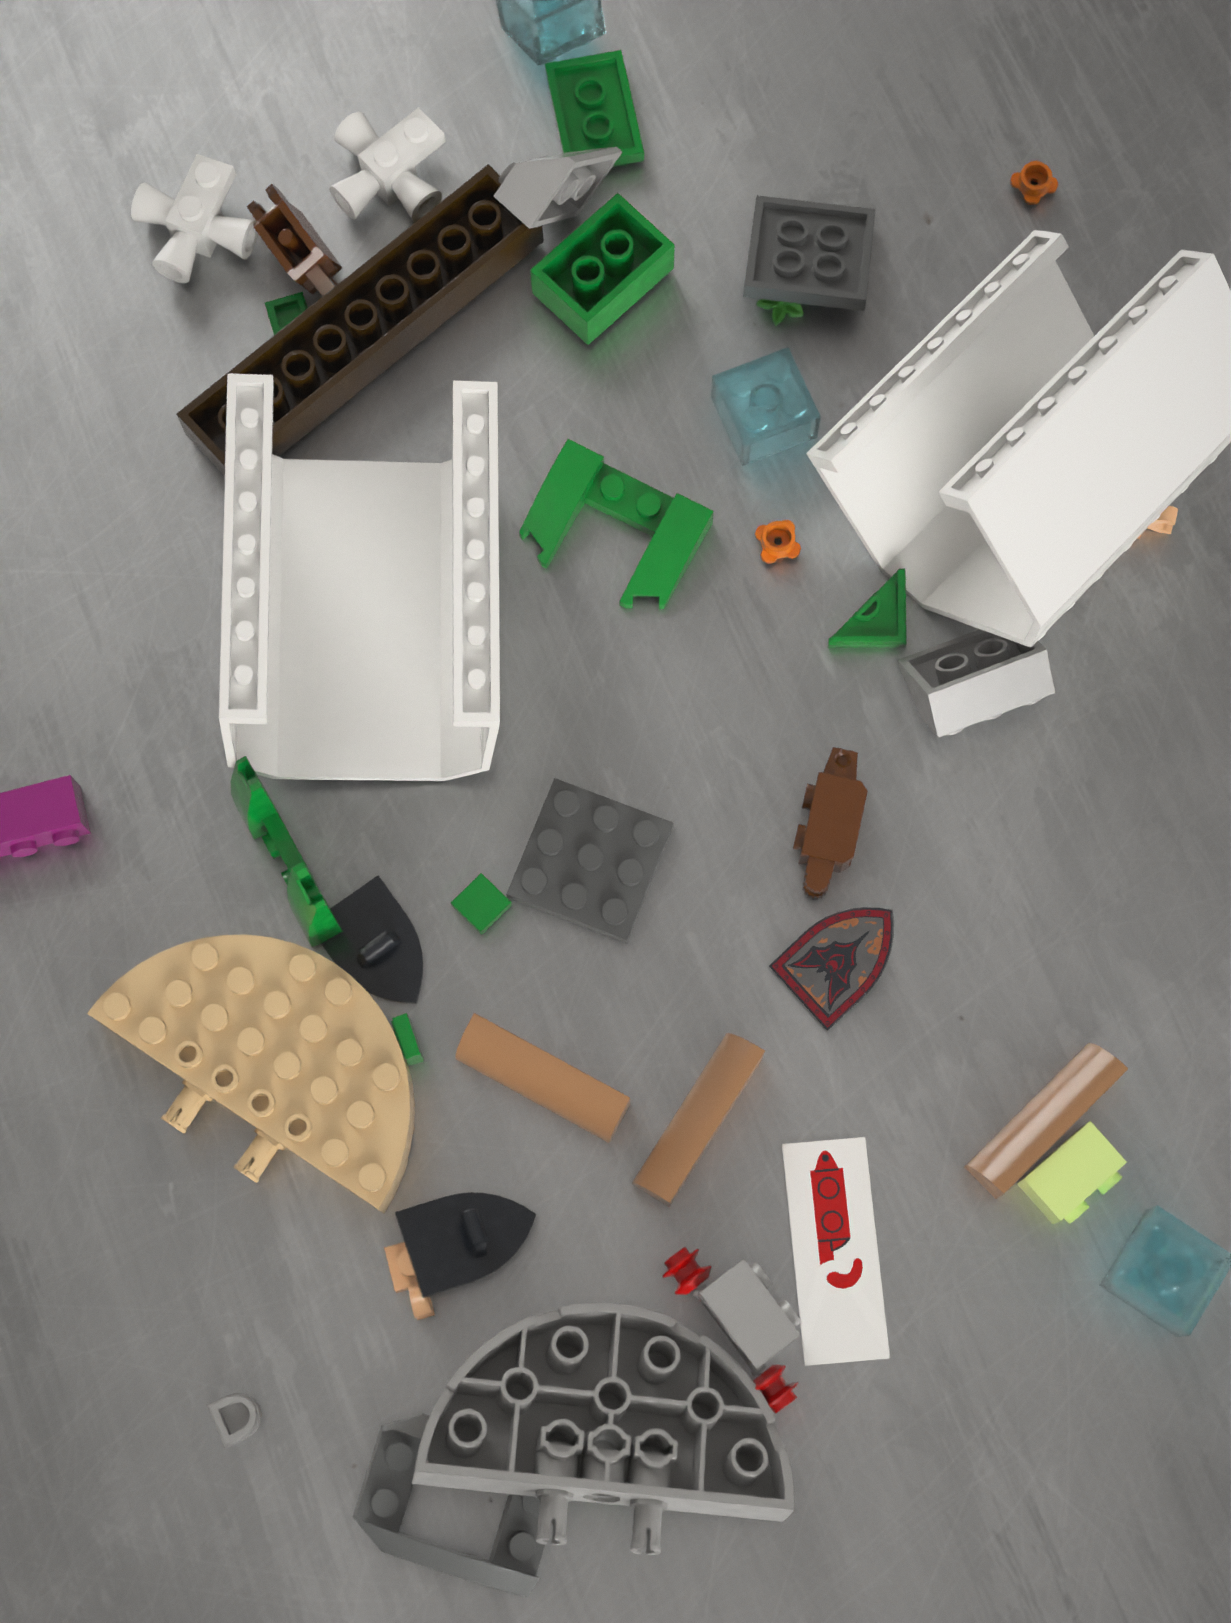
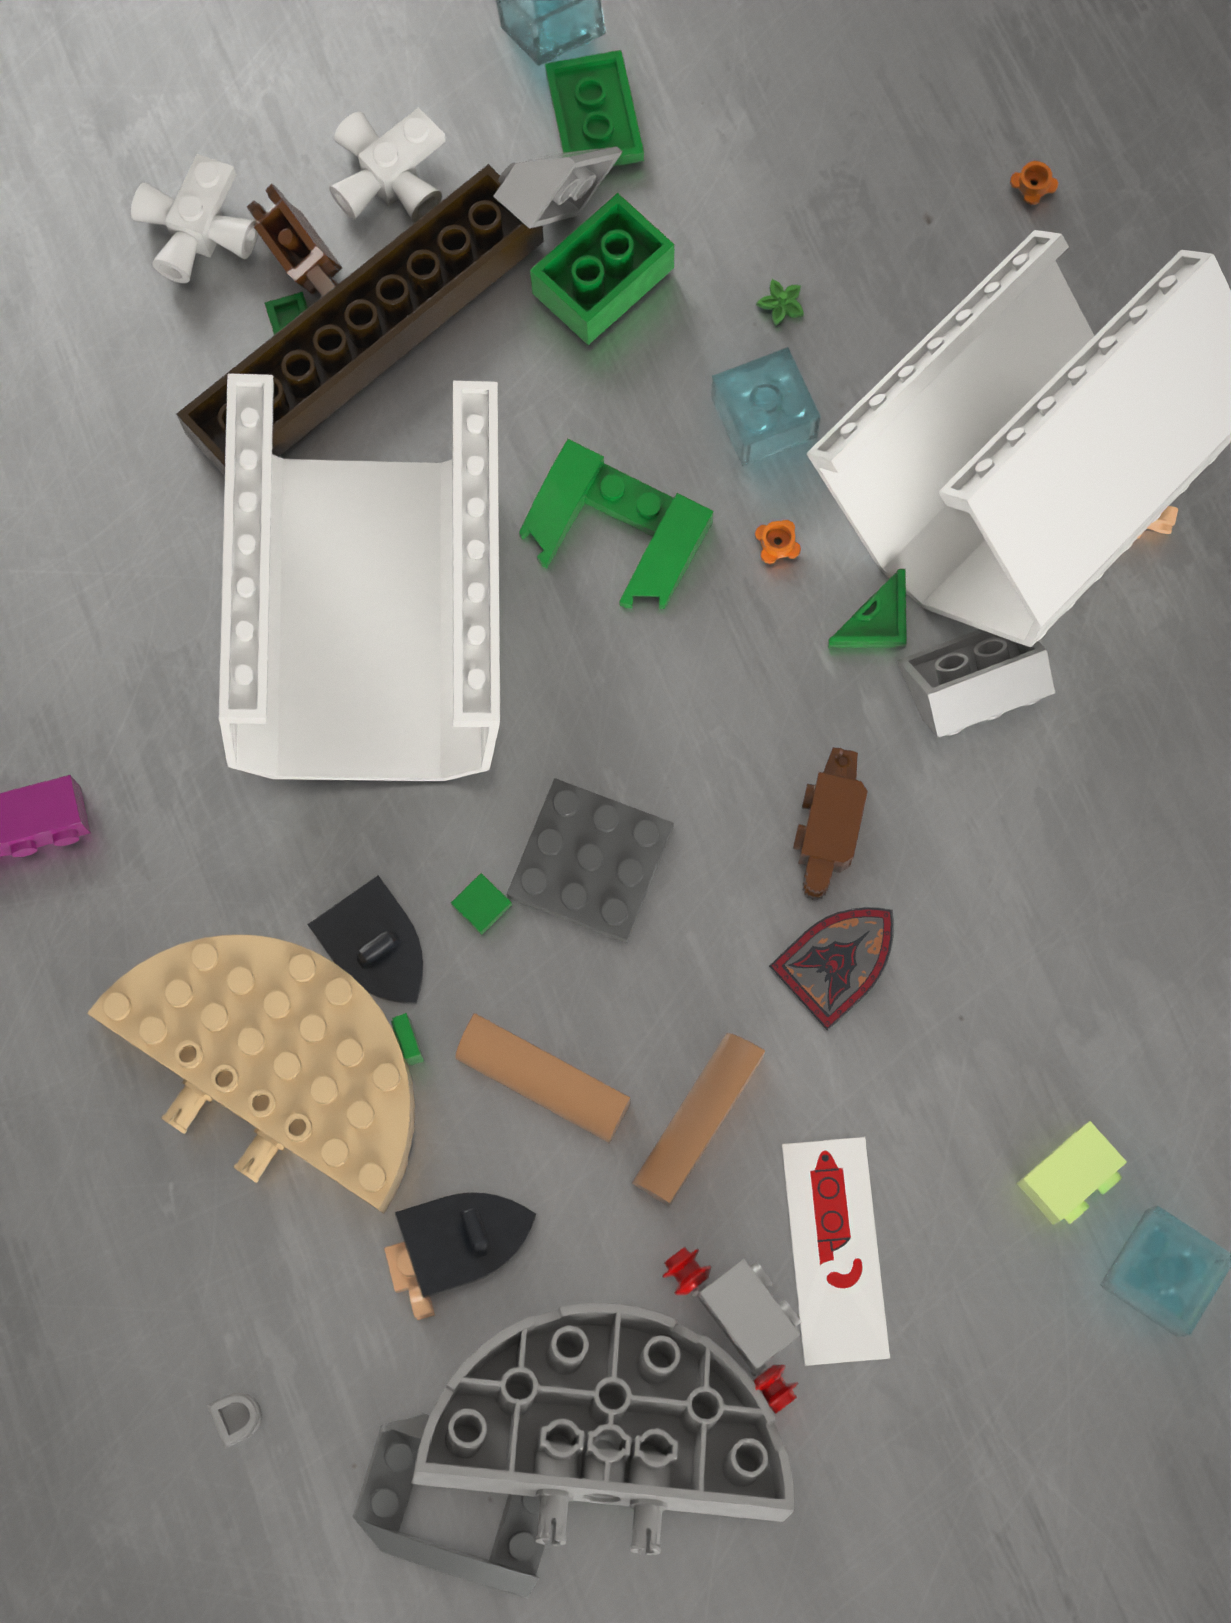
(263, 819): green wedge -> none
(809, 253): dark grey plate -> none
(1045, 1119): medium nougat brick -> none

